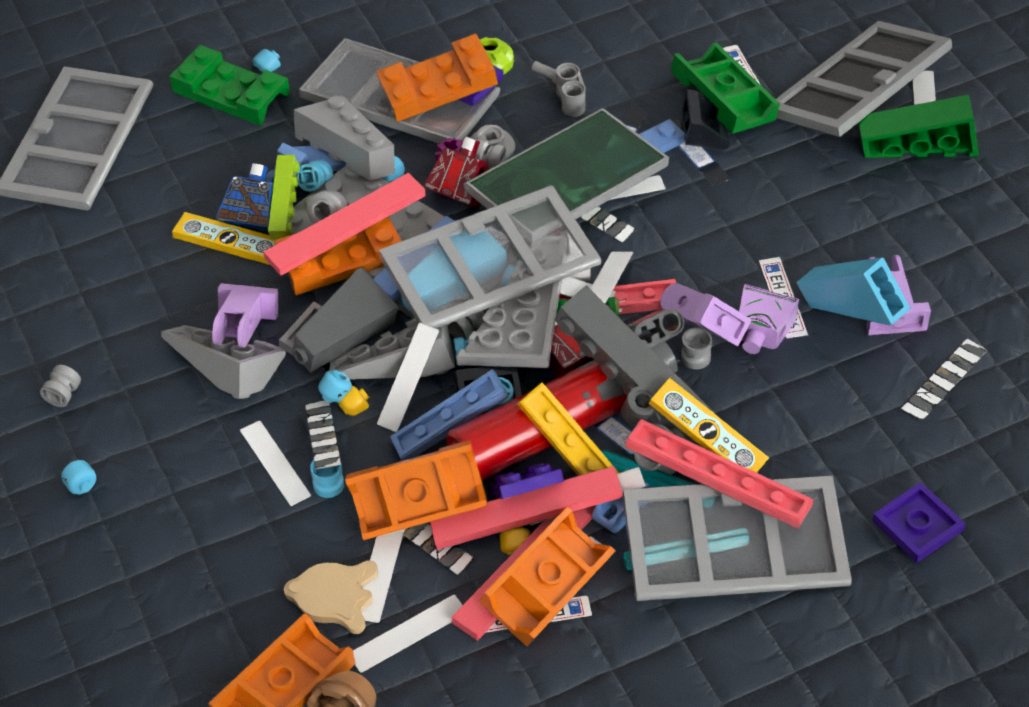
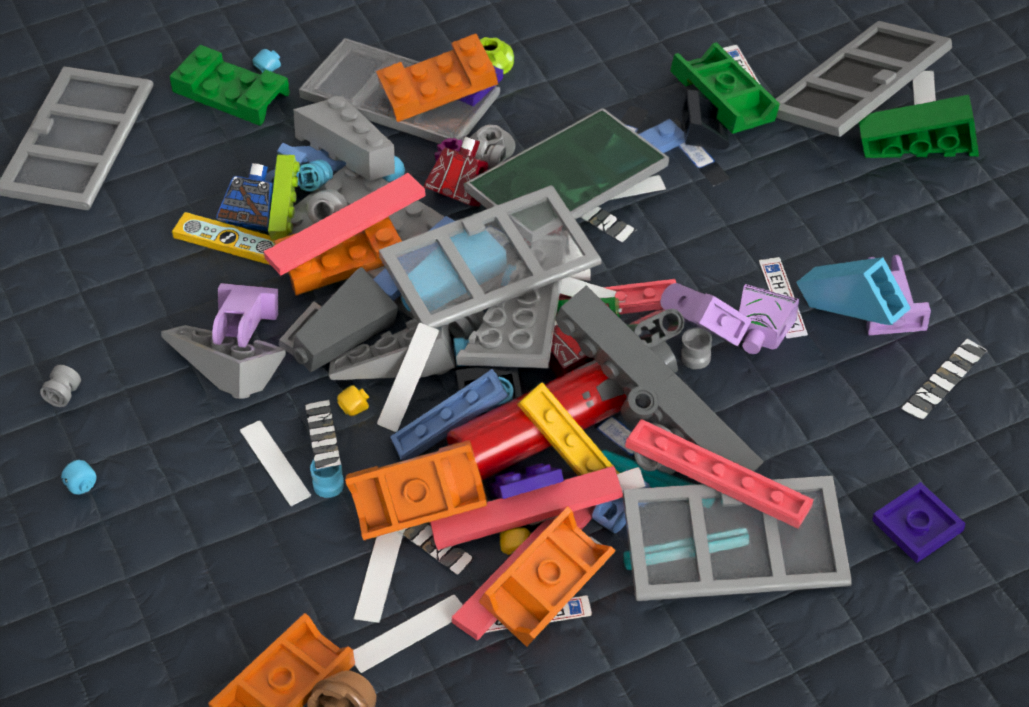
(334, 386): medium azure piece -> none
(334, 593): tan tile -> none
(568, 86): light grey beam -> none
(610, 274): white sticker -> none
(705, 426): tile -> none

